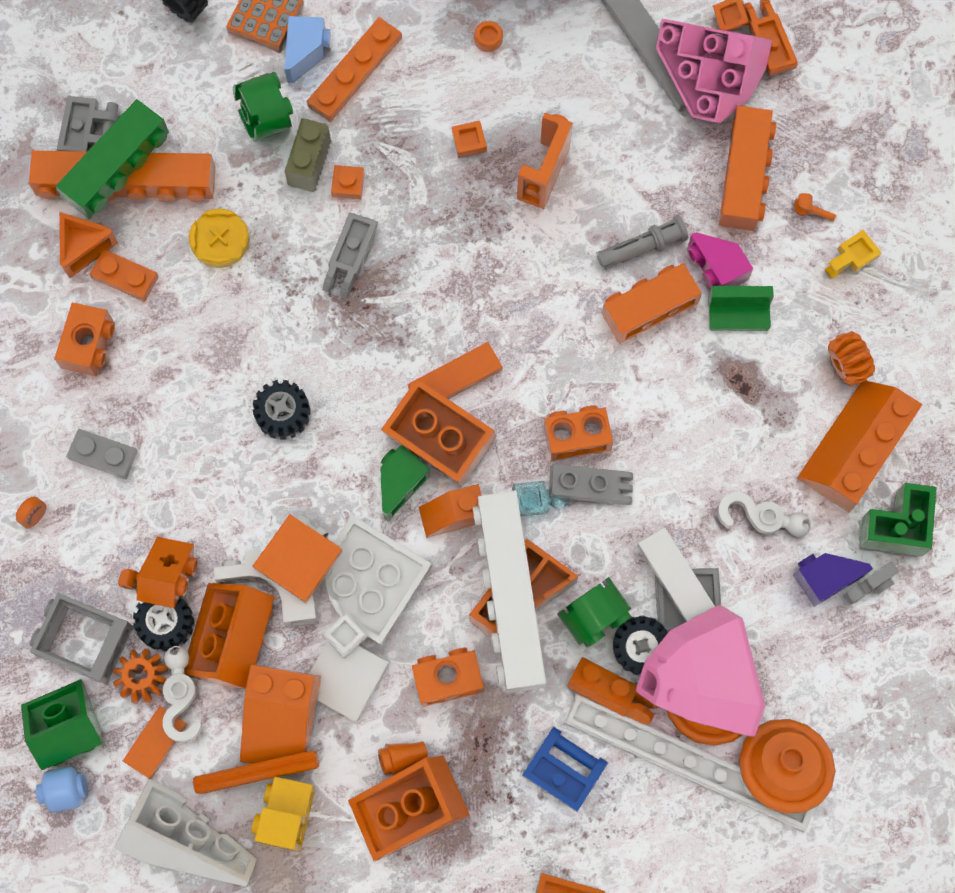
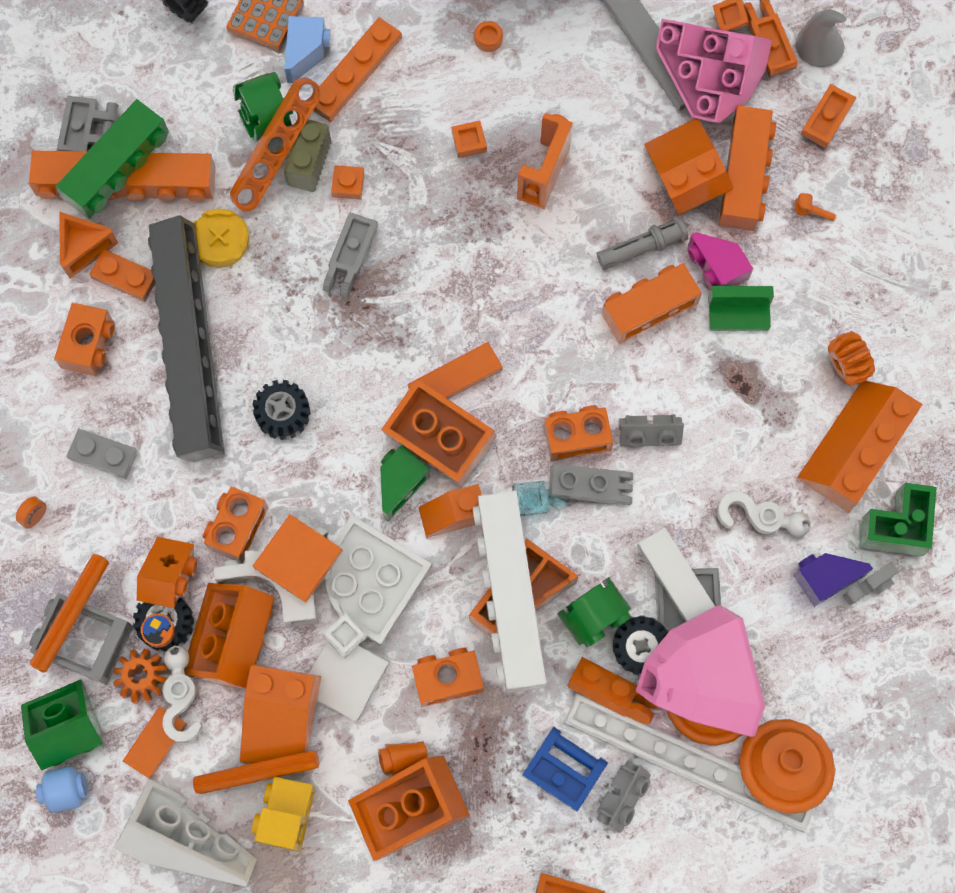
(69, 613): none -> orange axle
(128, 579): orange hand -> none
(157, 630): none -> tile
(185, 339): none -> dark grey brick
(243, 526): none -> orange brick
(275, 129): none -> orange beam
(619, 809): none -> light grey hinge
(664, 431): none -> light grey hinge
(689, 166): none -> orange slope
(819, 39): none -> light grey hat
(828, 116): none -> orange plate
(854, 252): yellow plate -> none

